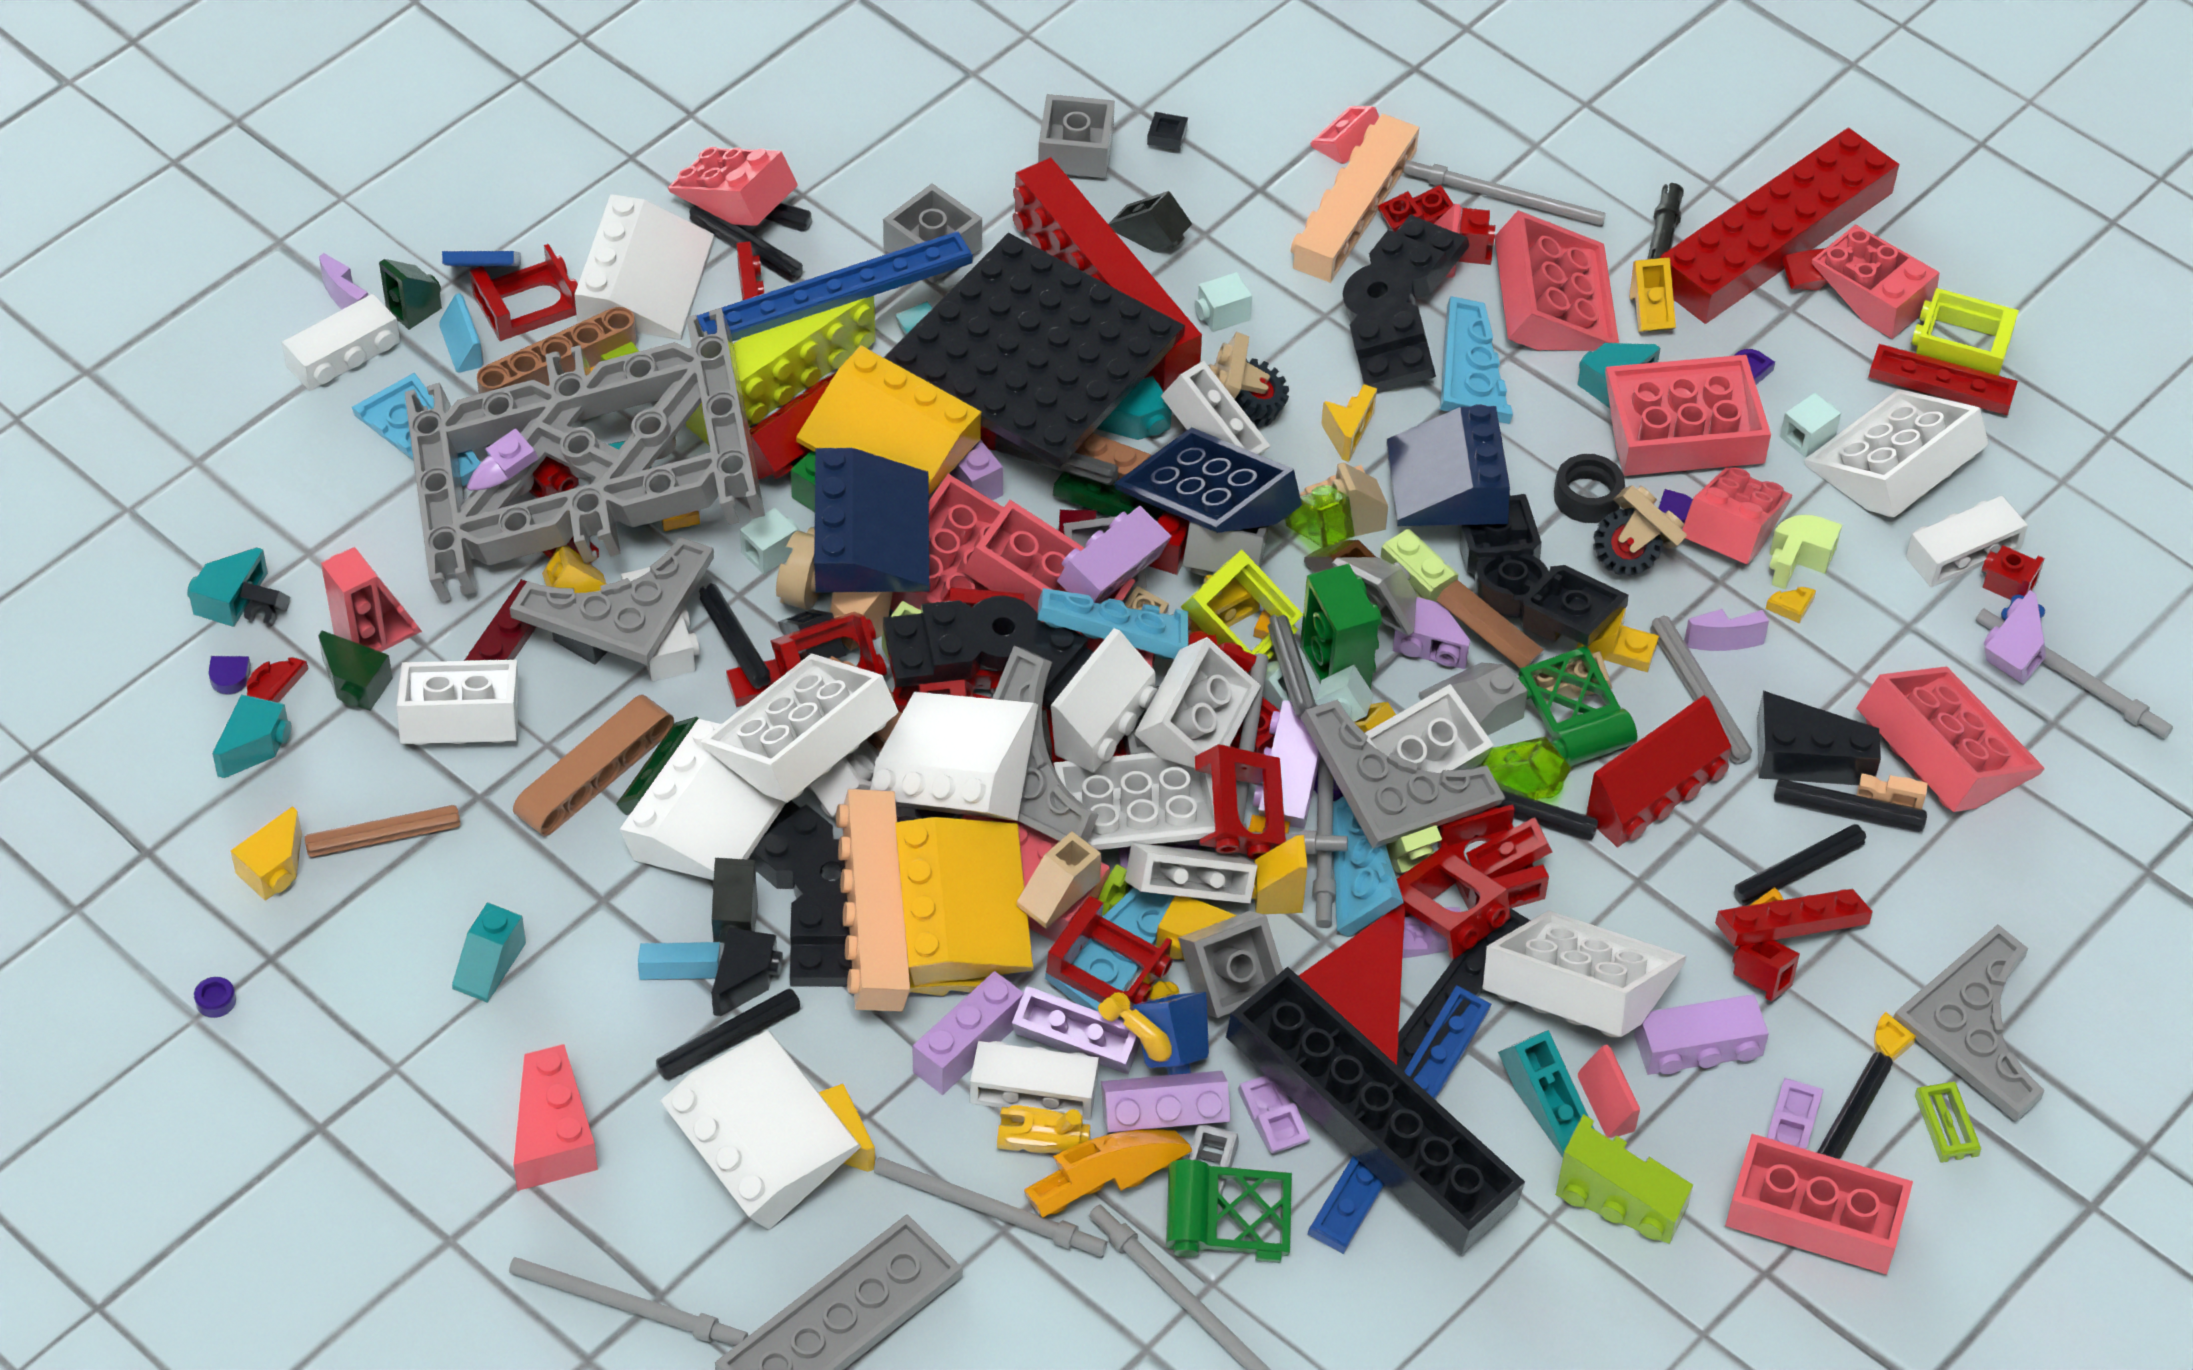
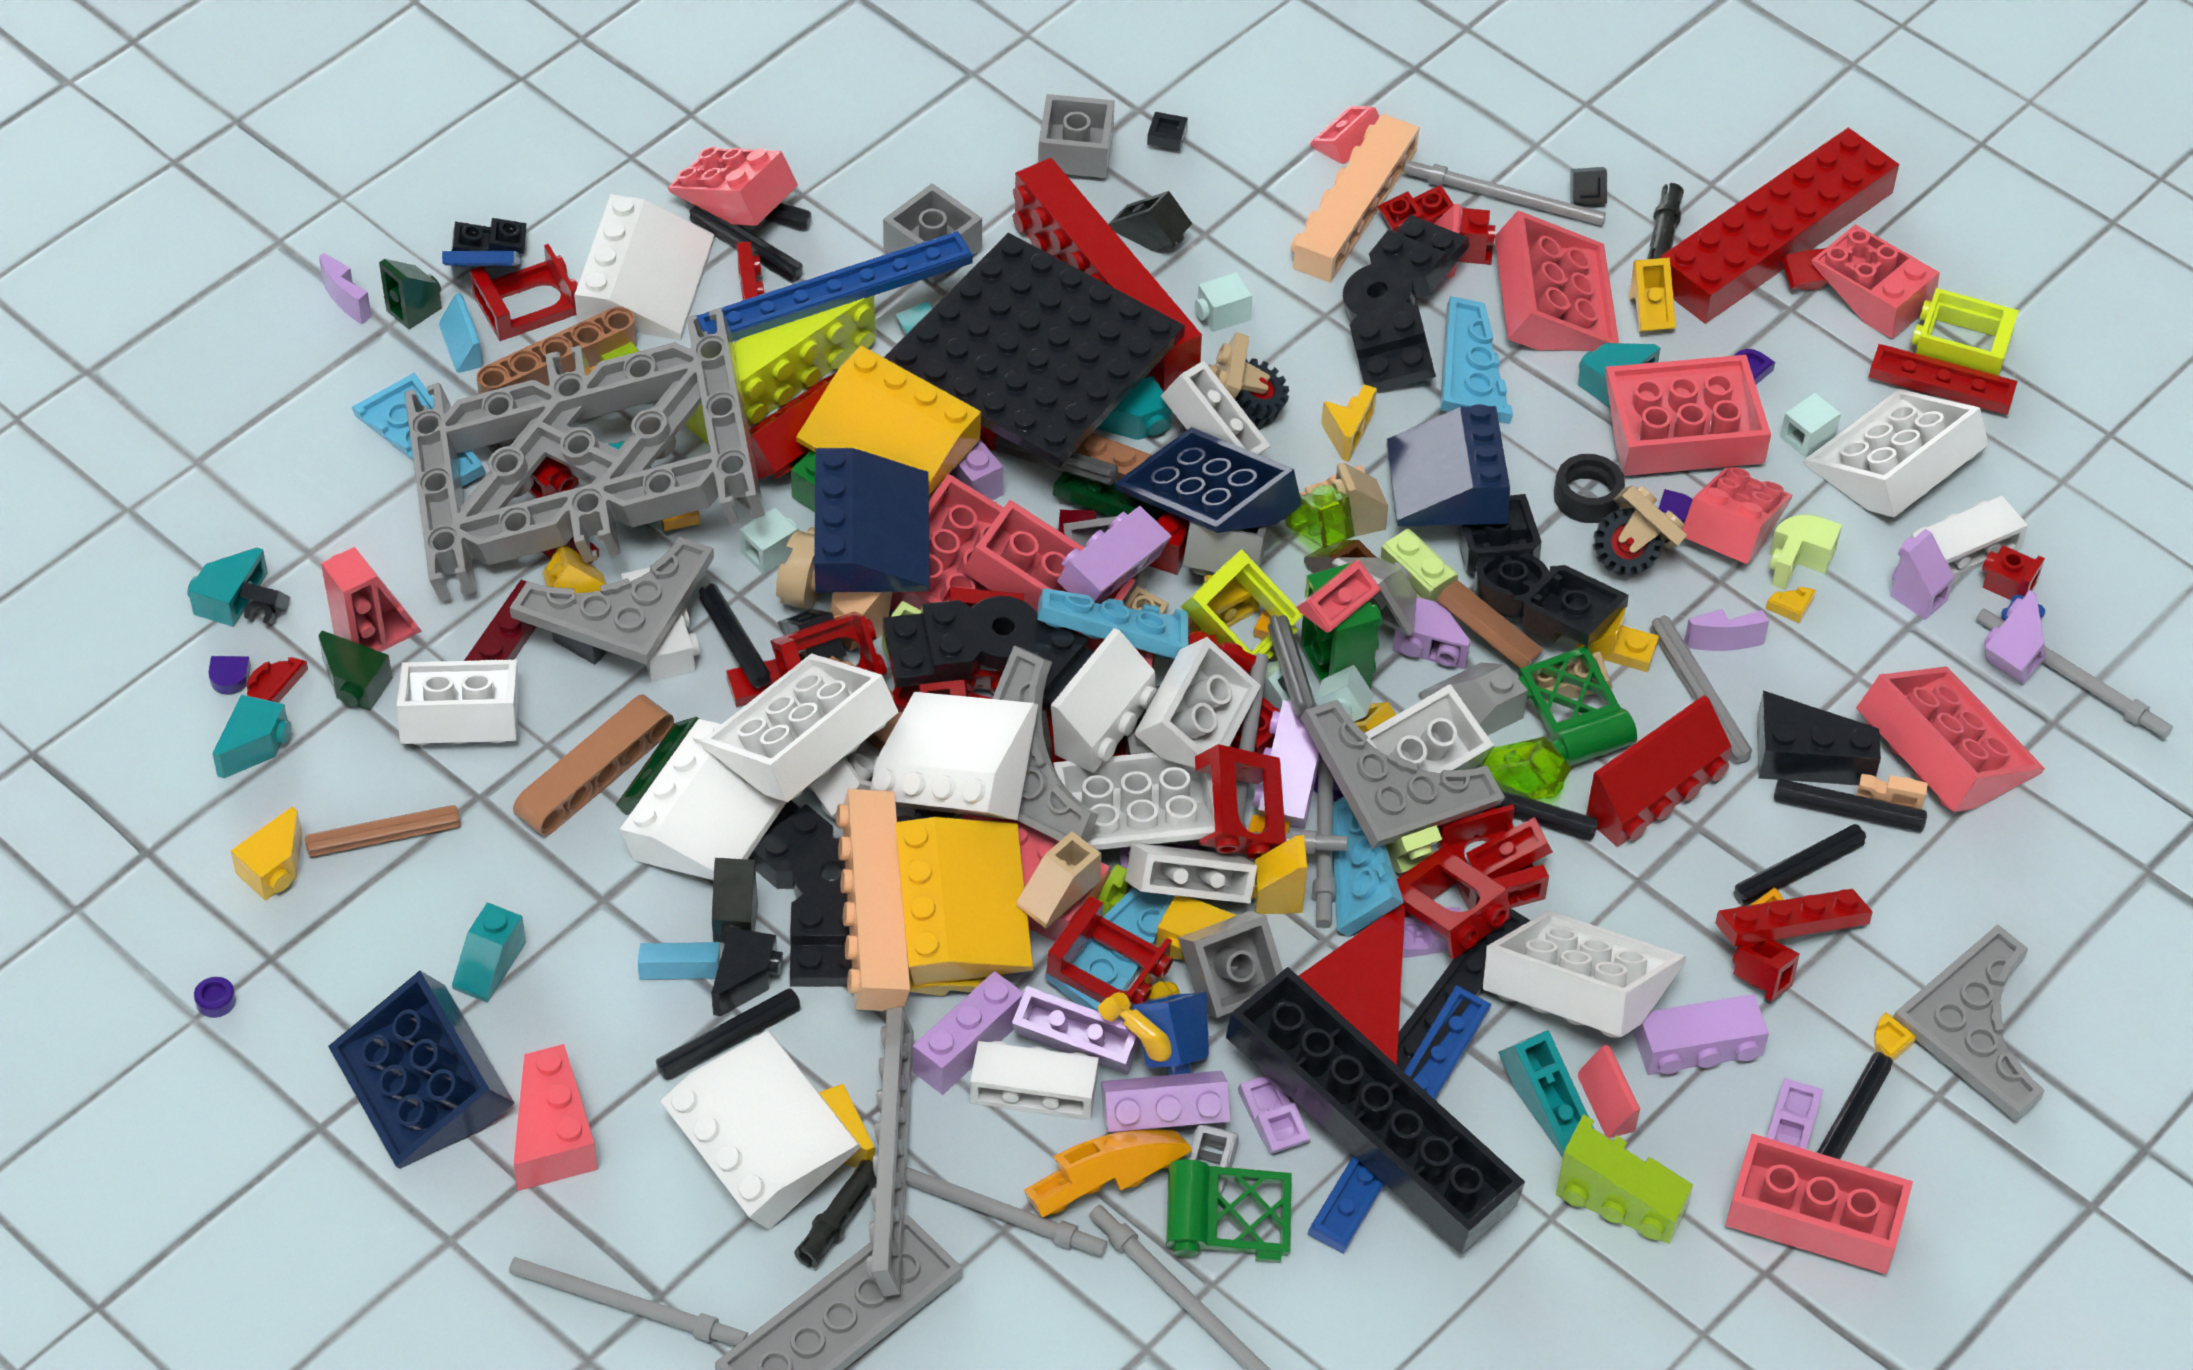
(341, 342): white brick -> none
(420, 1071): none -> dark blue slope
(500, 236): none -> black slope
(504, 460): lavender plate -> none
(829, 1226): none -> pearl dark grey pin
(891, 1160): none -> light grey plate
(1040, 1129): yellow piece -> none
(1339, 597): none -> coral slope
(1588, 186): none -> black tile
(1922, 575): none -> lavender slope
(1932, 1123): lime tile -> none

